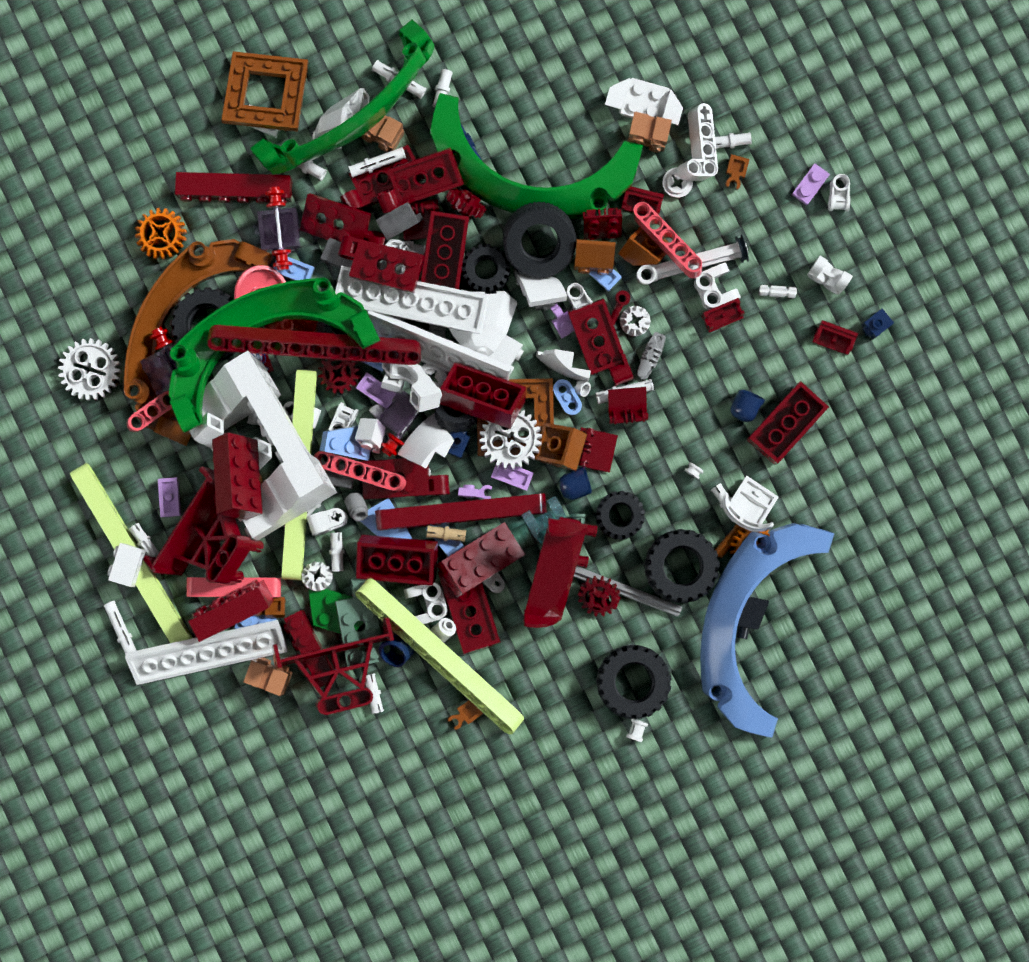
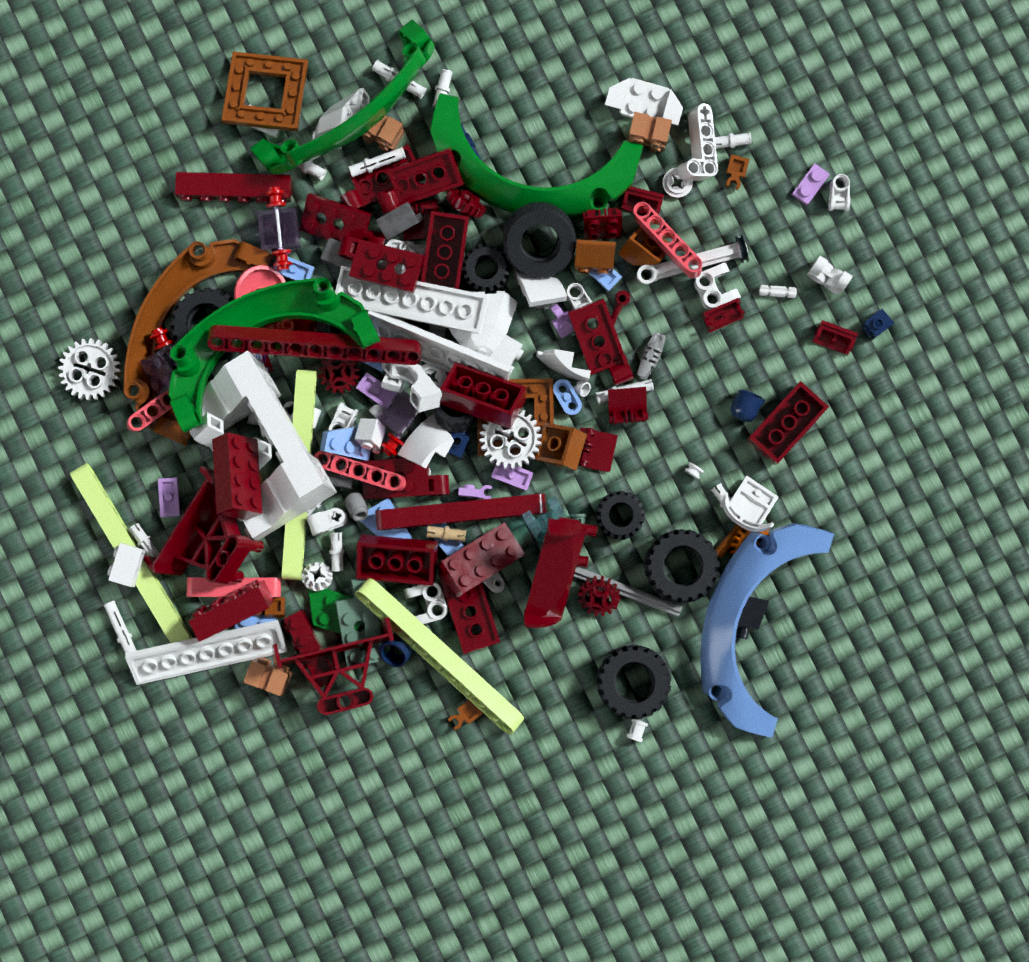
(166, 228): orange gear -> none
(370, 683): white pin -> none
(444, 629): white brick -> none
(575, 484): dark blue helmet -> none
(632, 329): white gear -> none

